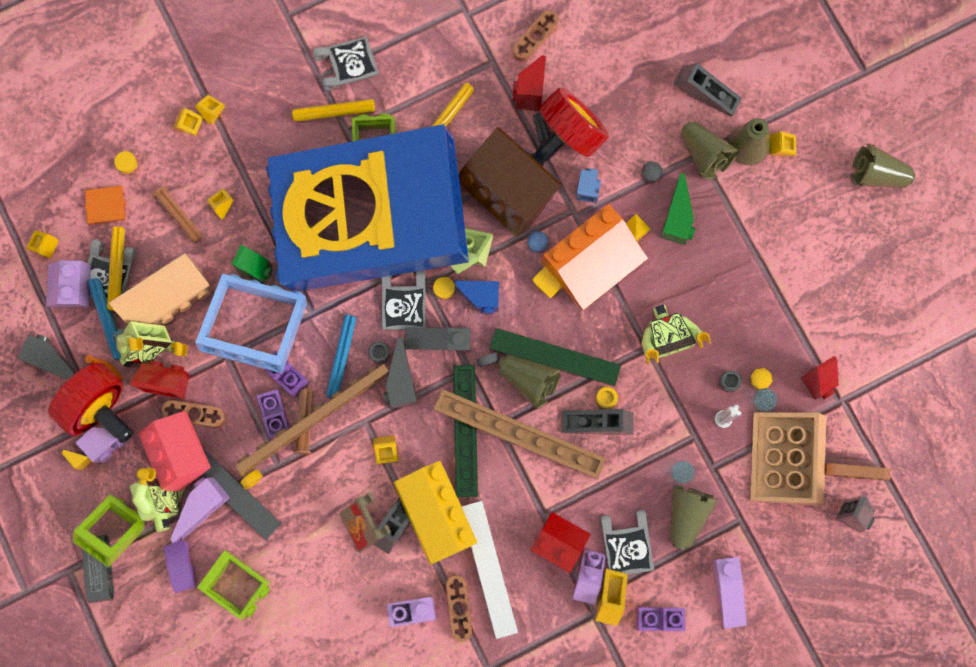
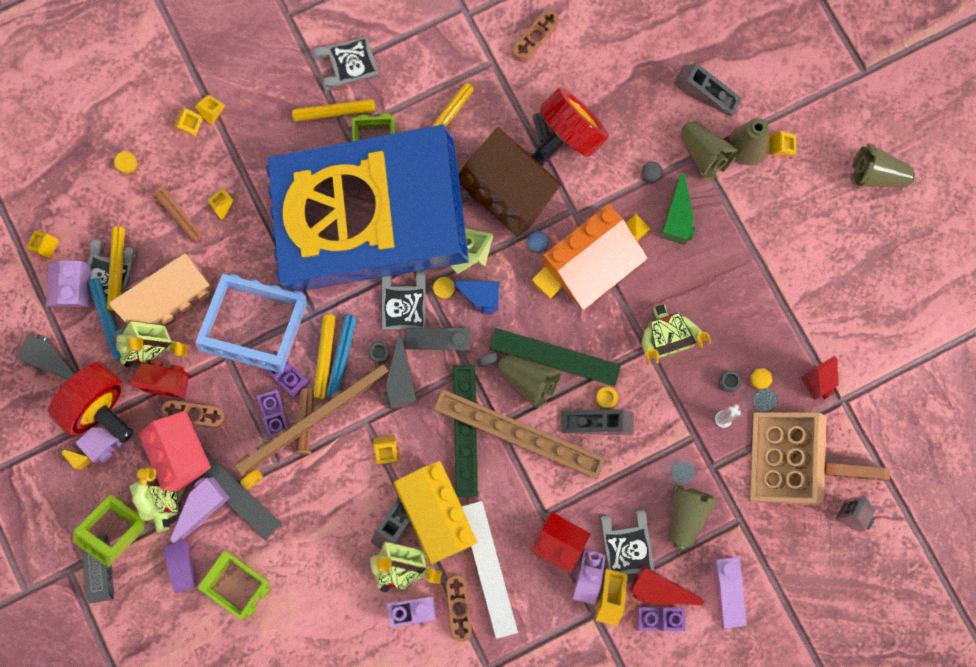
(90, 360): orange bar -> none
(105, 205): orange piece -> none
(252, 264): green slope -> none
(324, 356): none -> yellow axle
(361, 524): dark tan flag -> none
(400, 566): none -> torso
(529, 87): red slope -> none
(588, 186): medium blue brick -> none
(658, 589): none -> red slope

